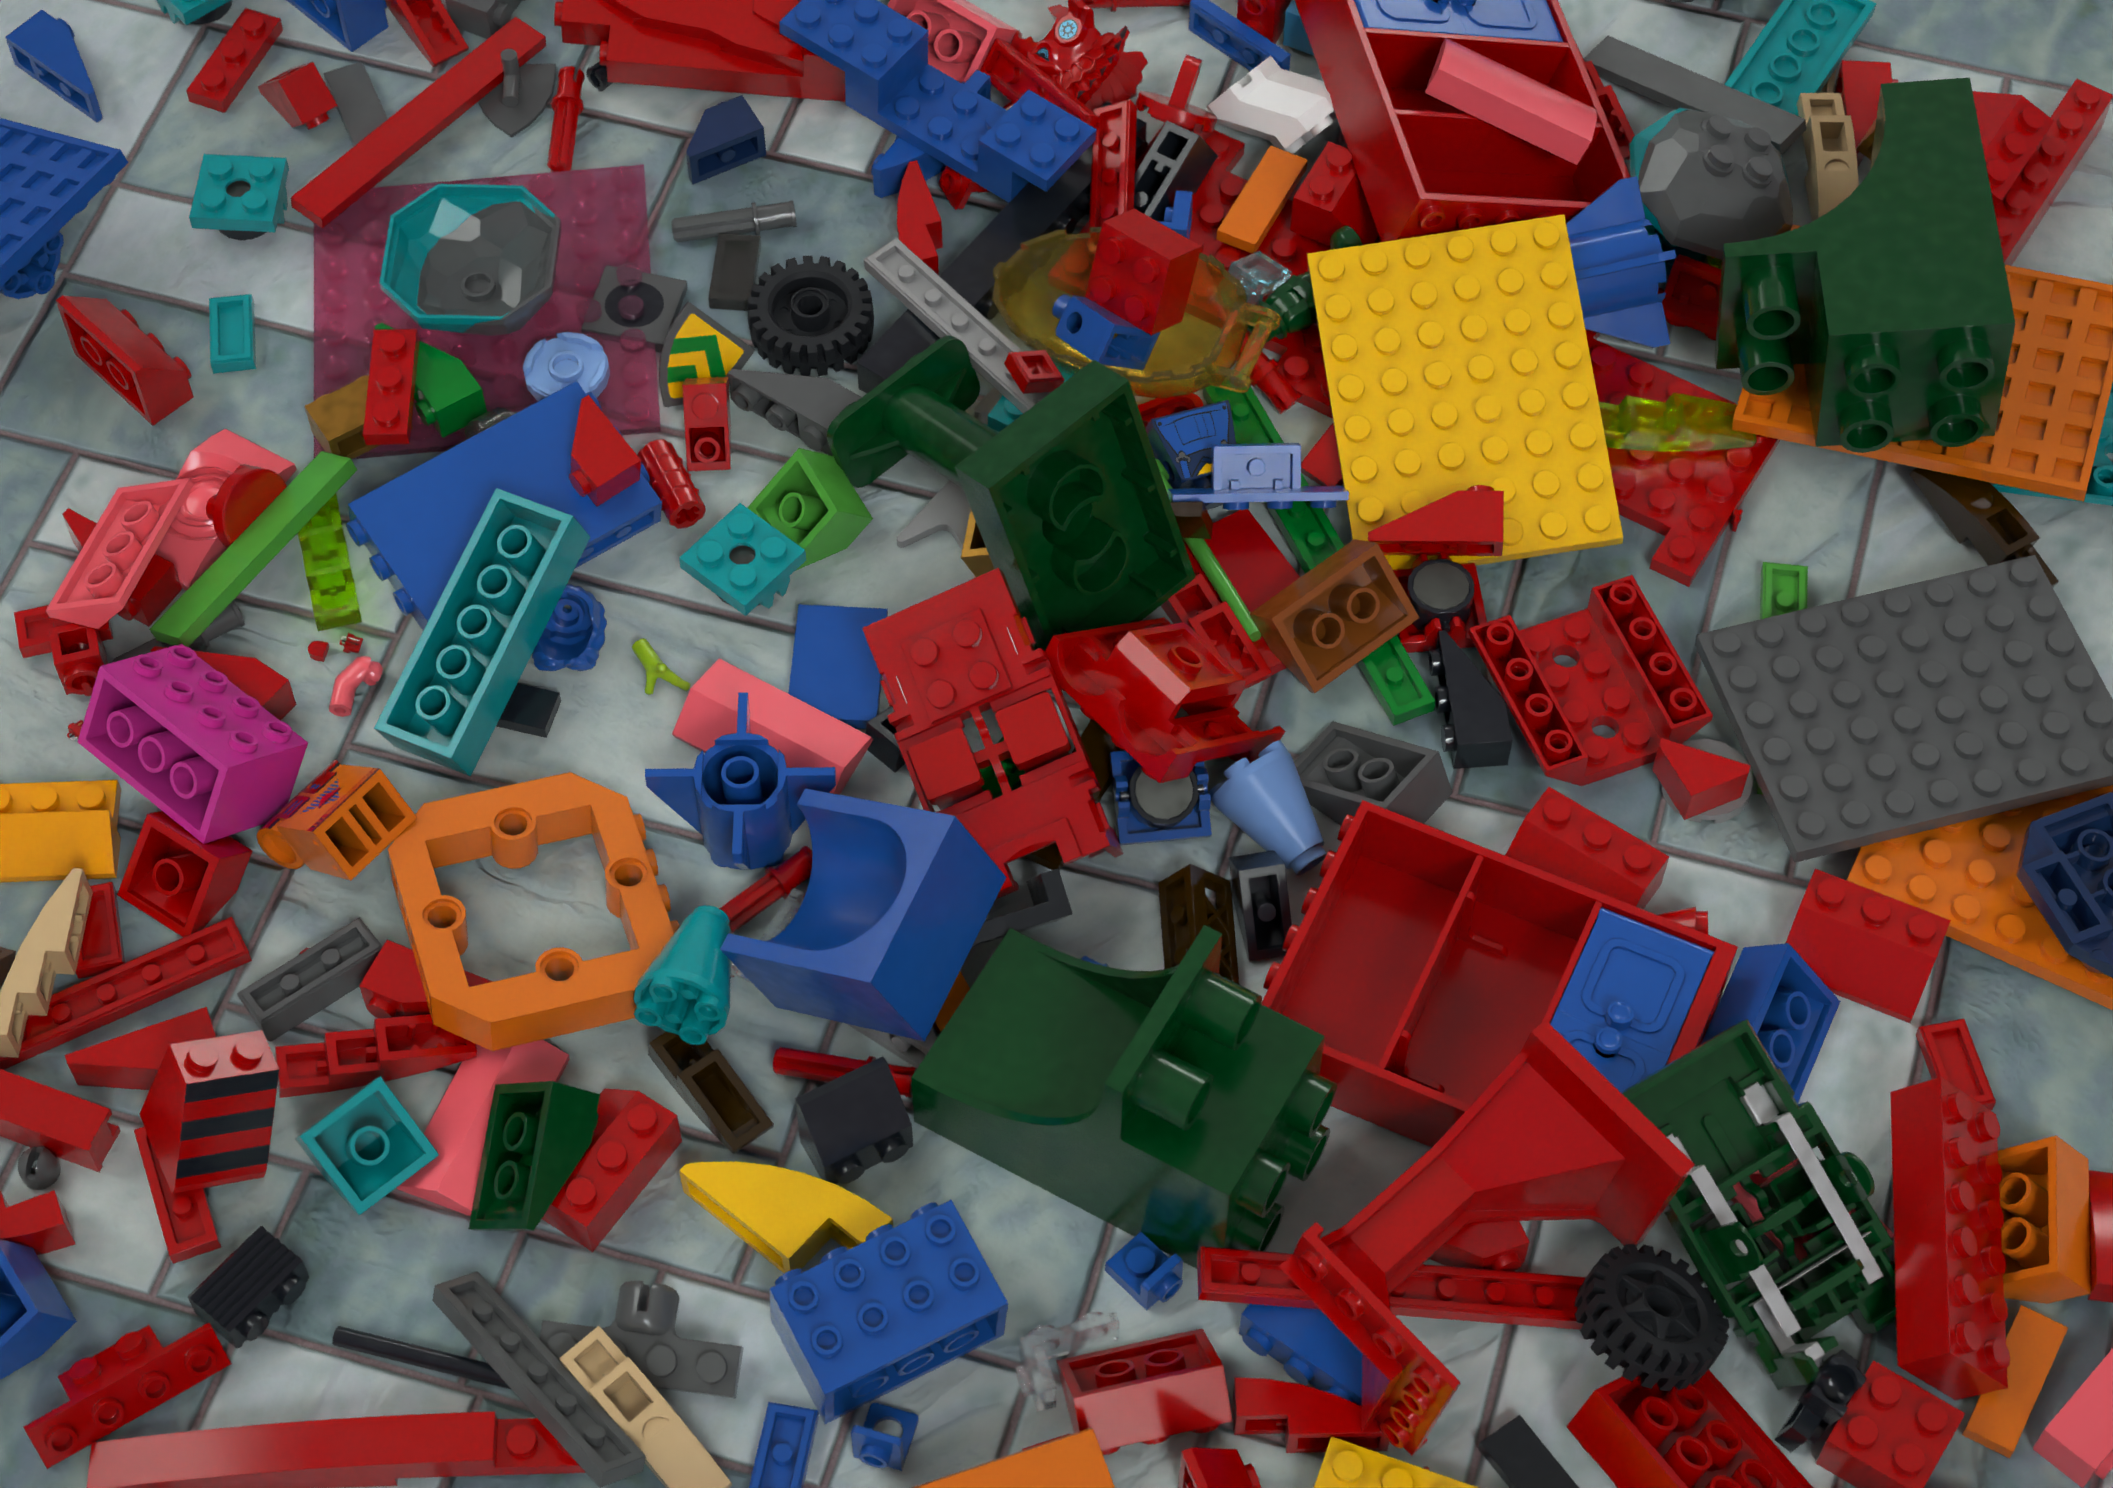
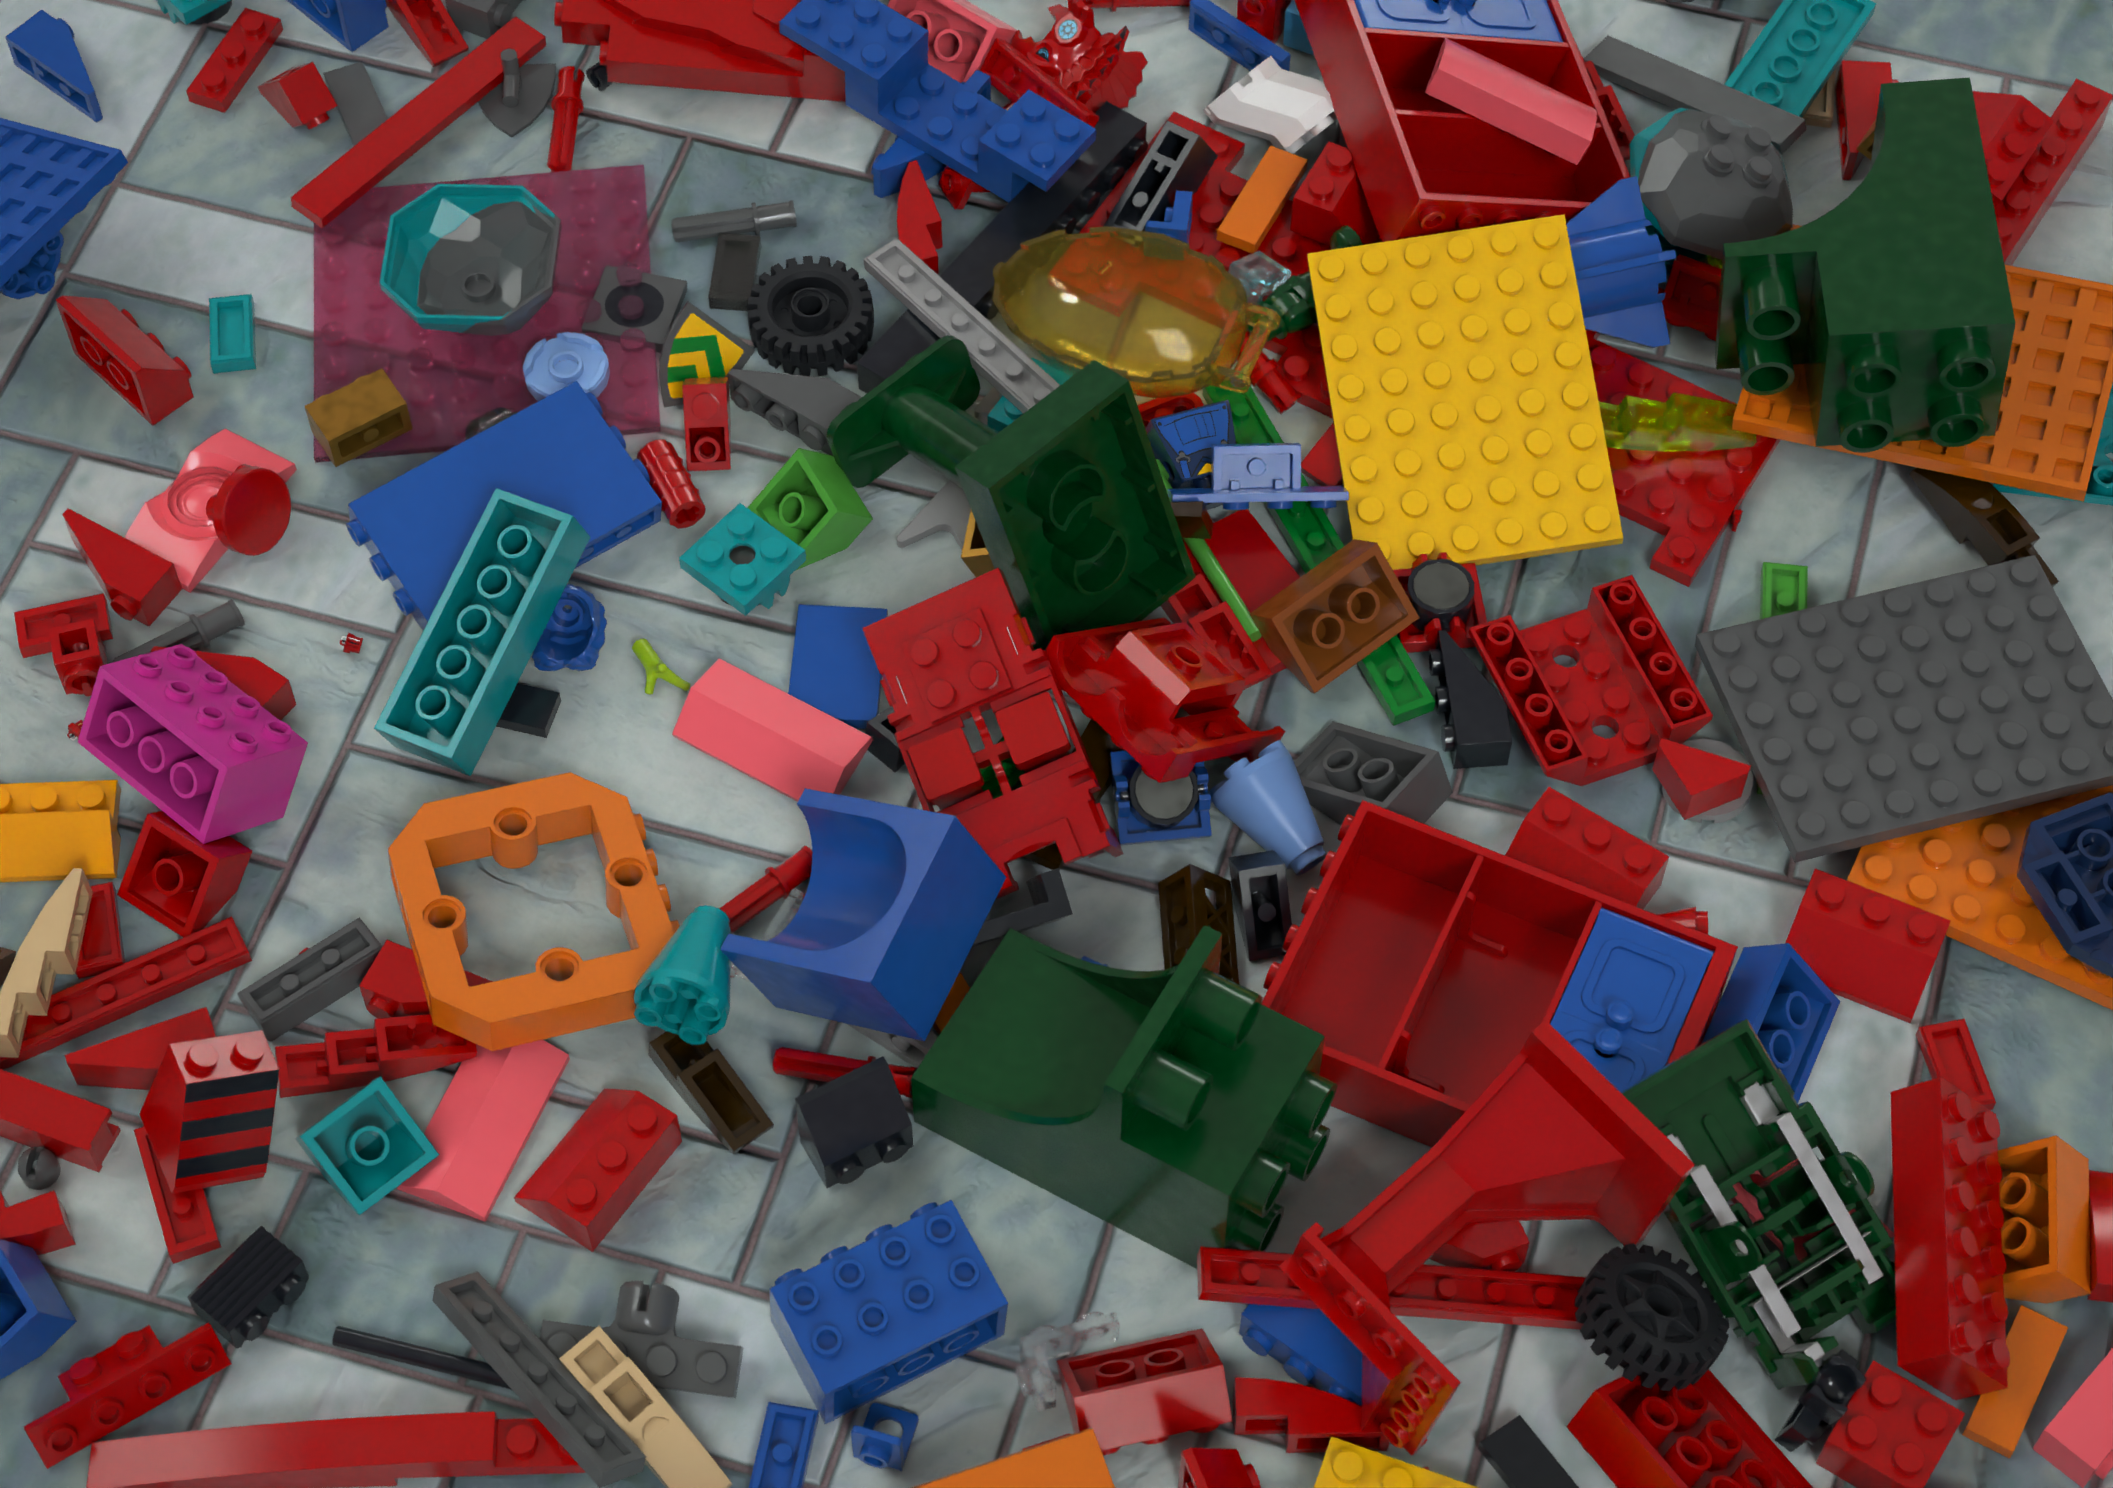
(118, 552): coral slope -> none
(240, 195): teal piece -> none
(253, 549): bright green tile -> none
(318, 650): red piece -> none
(329, 569): clear neon green slope -> none
(337, 822): orange piece -> none
(348, 681): coral arm -> none
(391, 387): red plate -> none
(444, 390): green slope -> none
(530, 1151): dark green slope -> none
(600, 456): red slope -> none
(724, 140): dark blue slope -> none
(741, 796): blue brick -> none
(780, 1210): yellow slope -> none
(1033, 371): red tile -> none
(1092, 330): blue torso -> none
(1113, 162): red tile -> none
(1142, 271): red brick -> none
(1146, 1271): blue bracket -> none
(1177, 107): red tile -> none
(1456, 524): red slope -> none
(1828, 151): tan slope -> none

